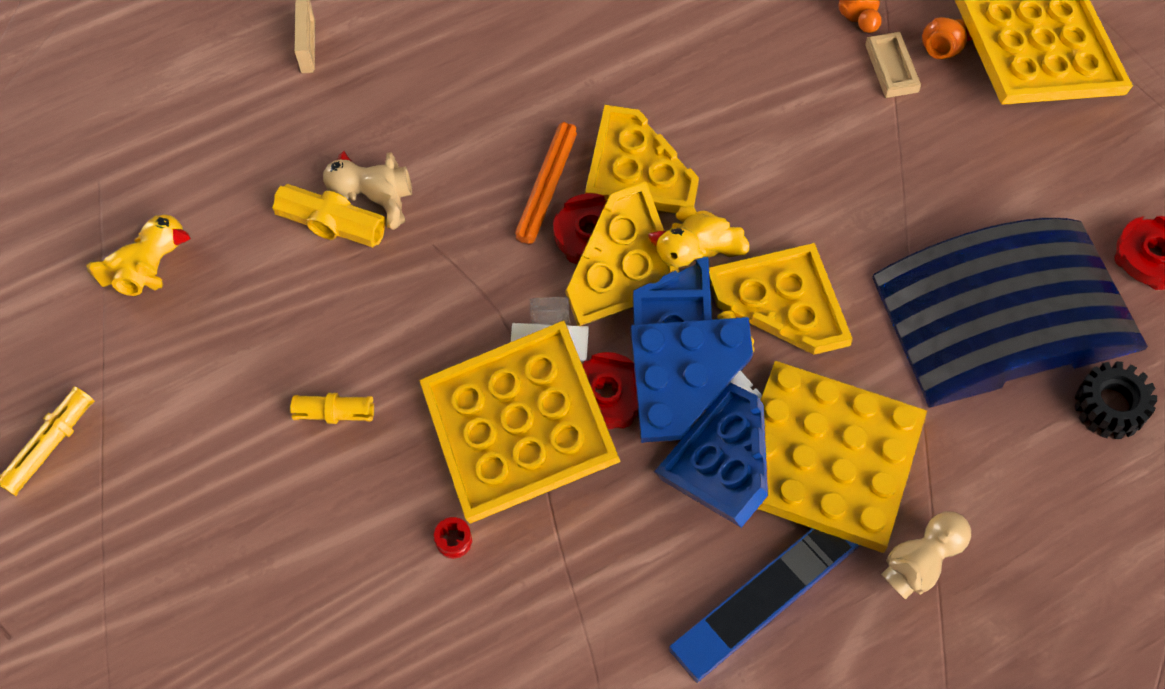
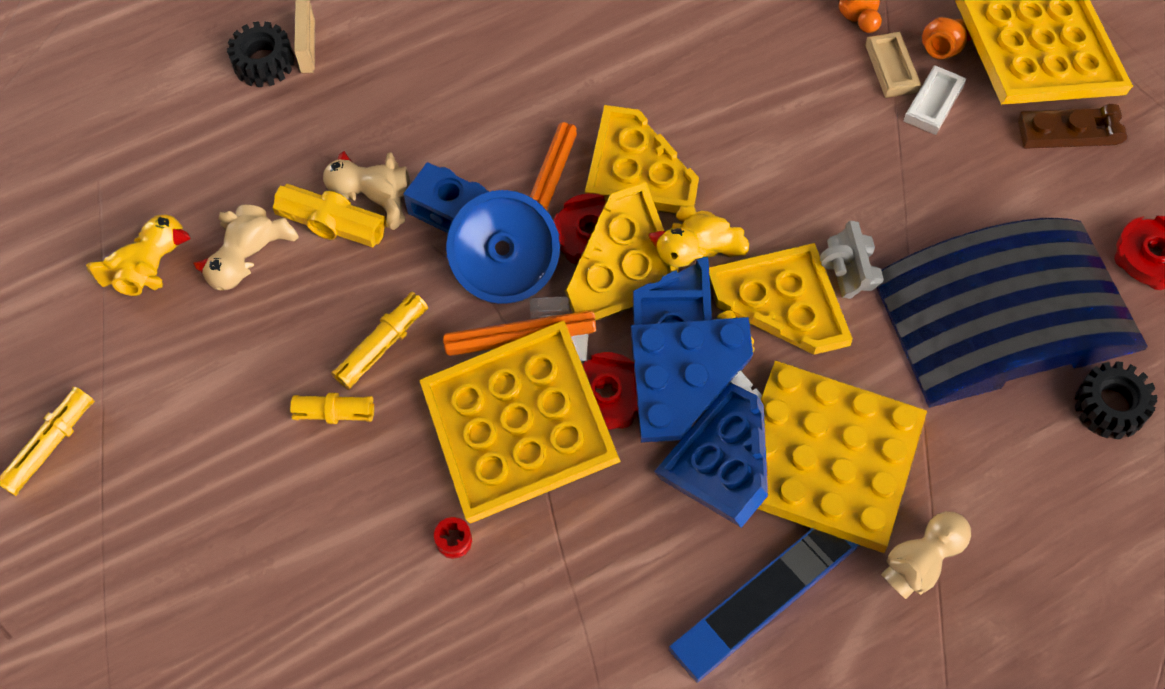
(244, 236): none -> tan animal
(255, 40): none -> black tyre
(392, 328): none -> yellow pin
(429, 193): none -> blue brick
(499, 335): none -> orange axle
(507, 218): none -> blue dish
(849, 258): none -> light grey hips
(934, 99): none -> white tile
(1072, 127): none -> reddish brown plate

